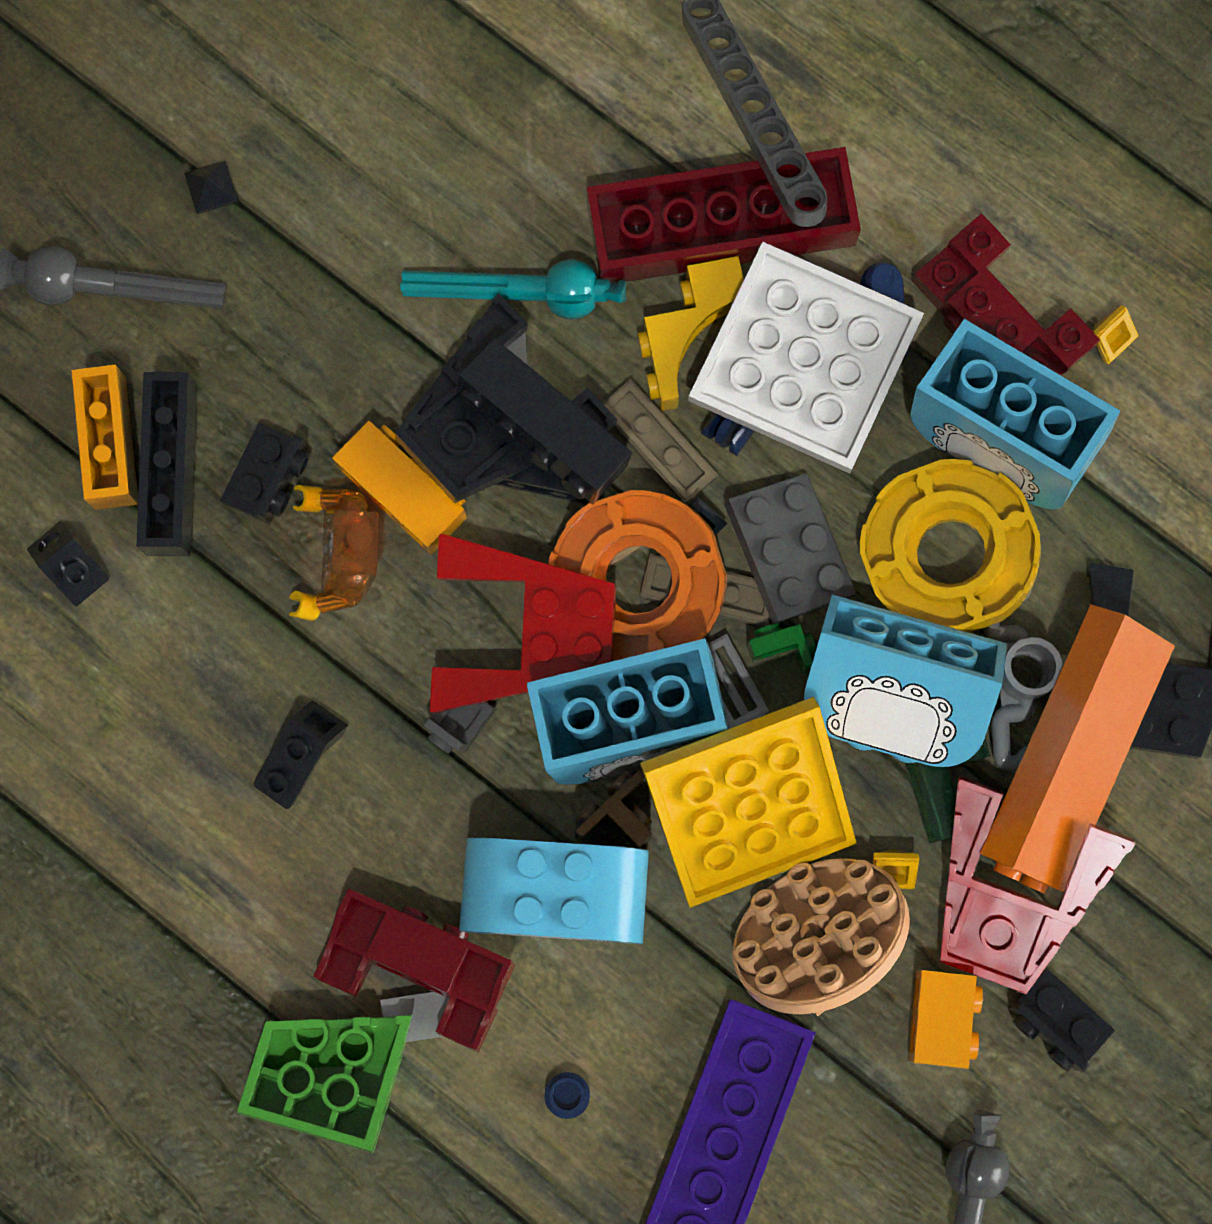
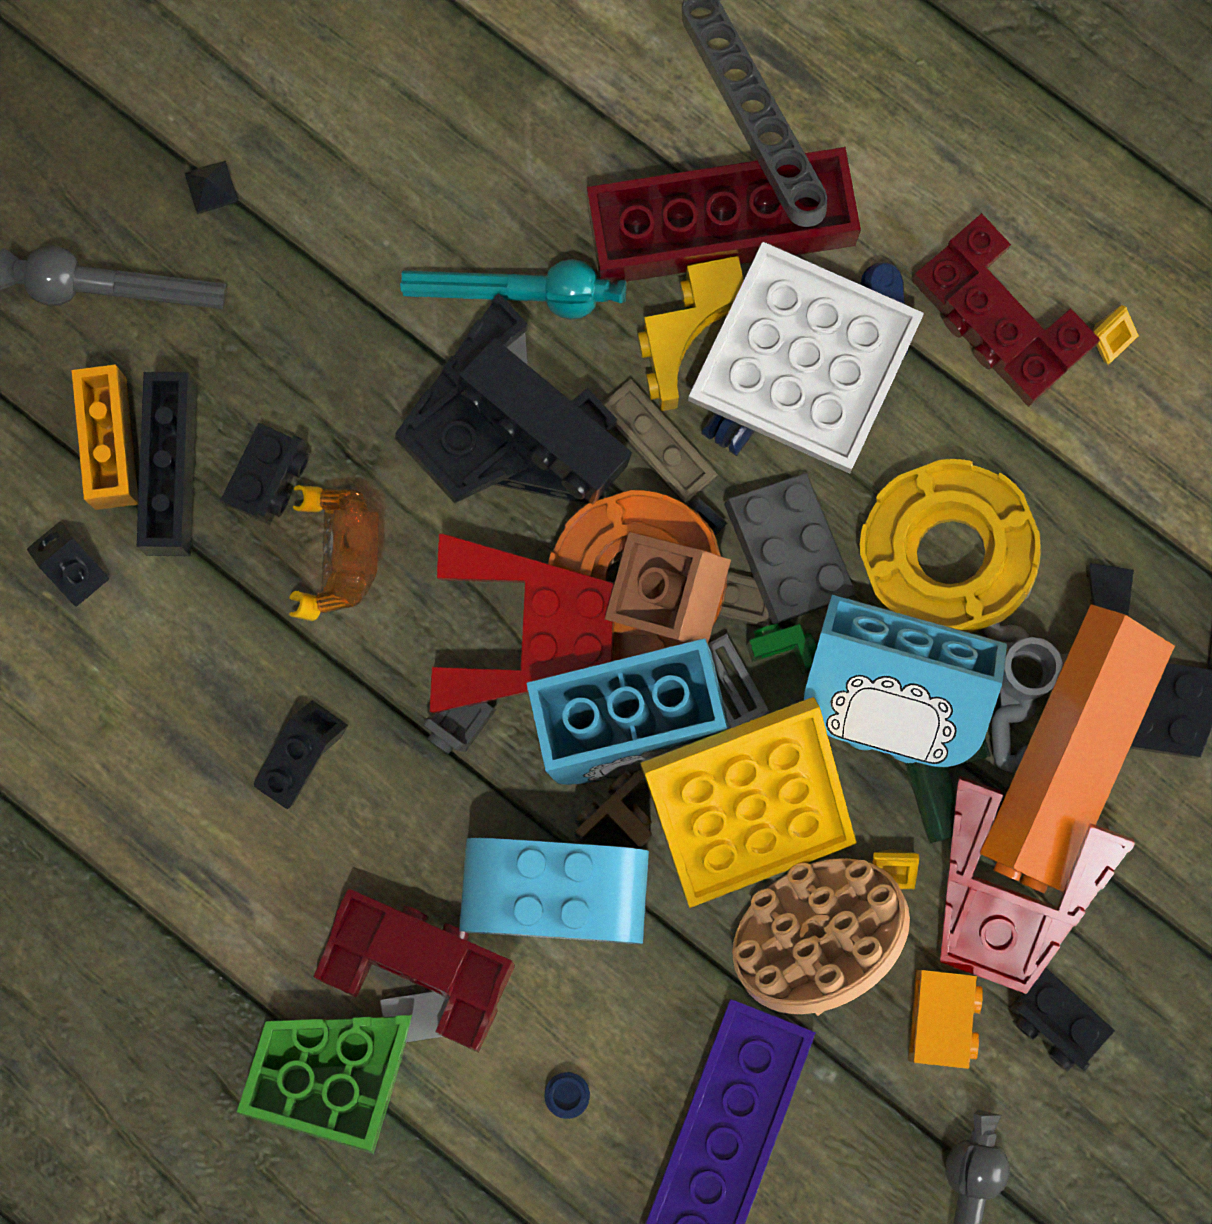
(399, 486): light orange brick -> none
(667, 588): none -> nougat slope
(1011, 416): medium azure brick -> none

